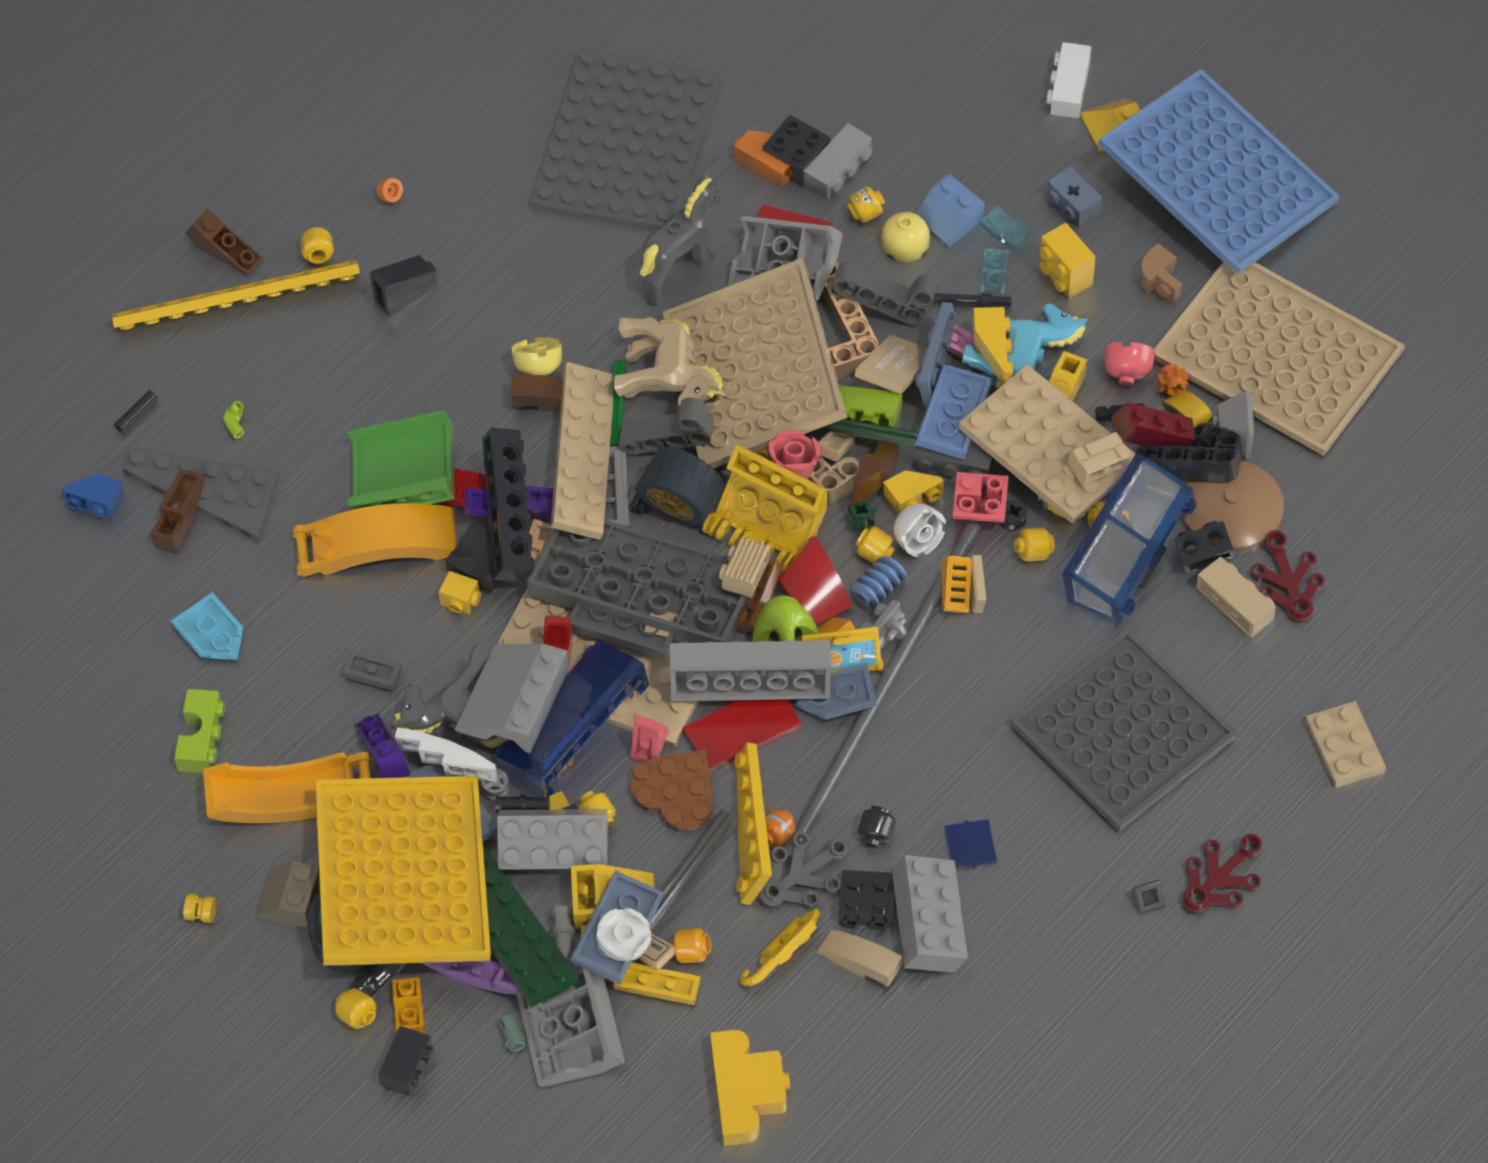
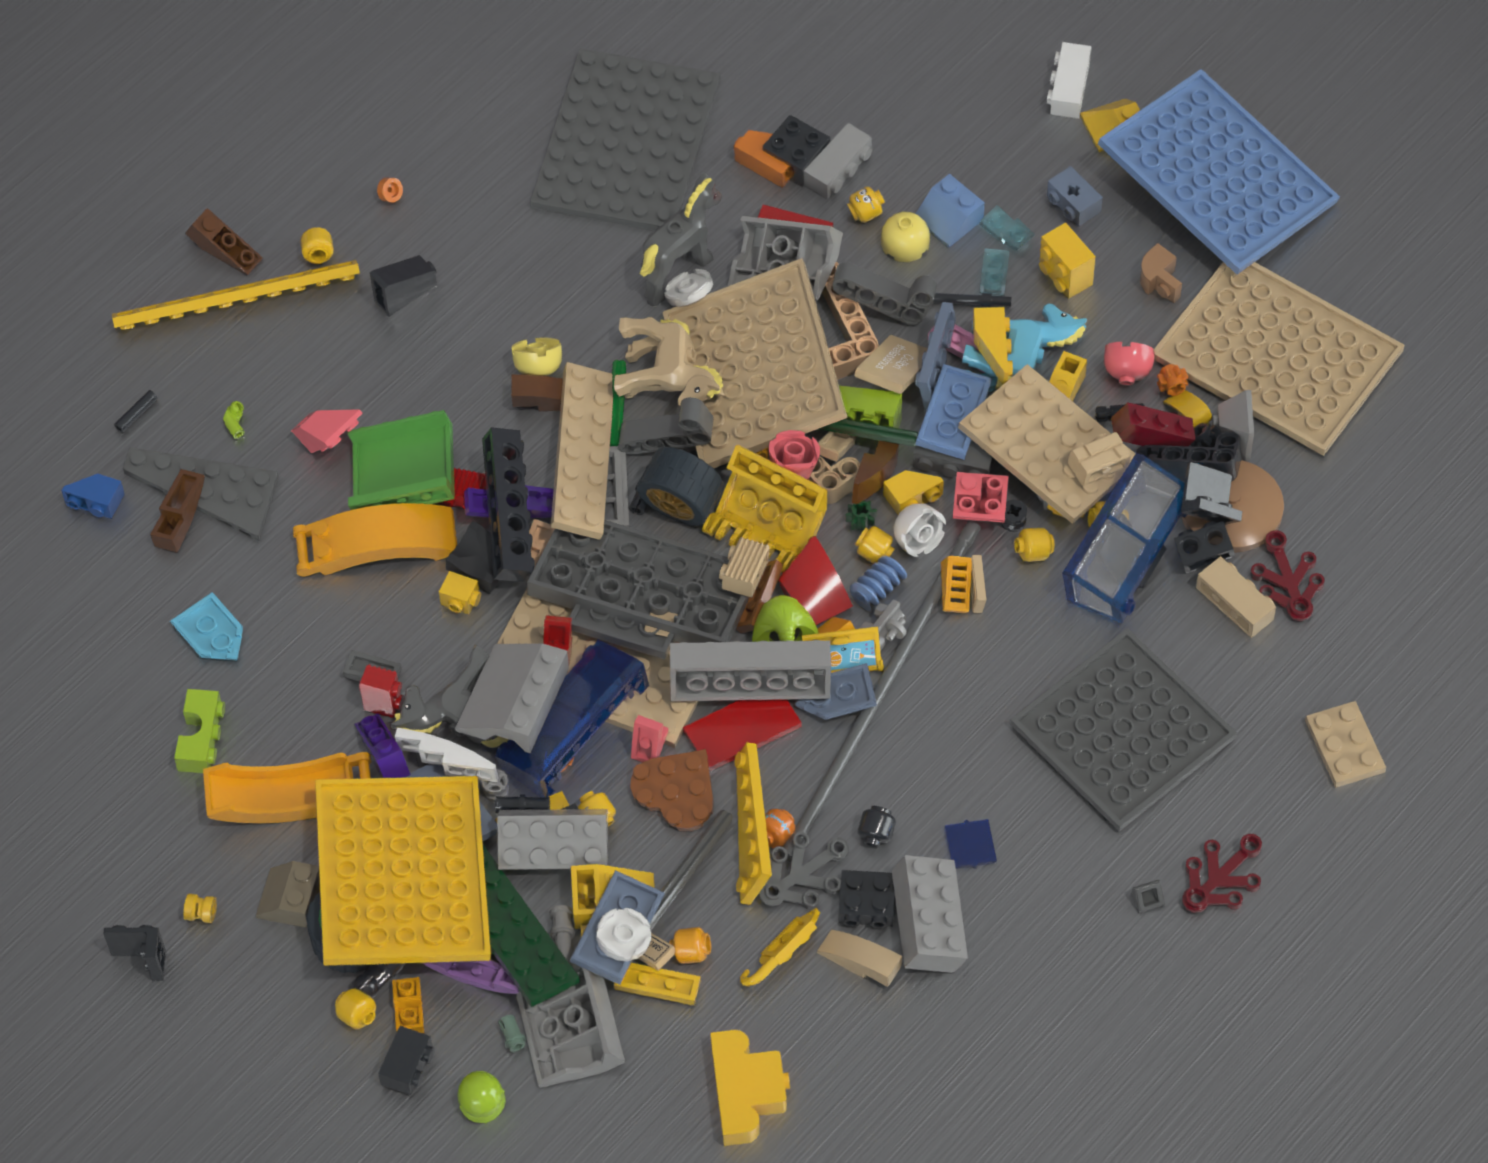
(139, 941): none -> black bracket
(323, 428): none -> coral slope
(381, 691): none -> red brick
(481, 1097): none -> lime helmet
(688, 287): none -> white tile
(1208, 494): none -> bracket

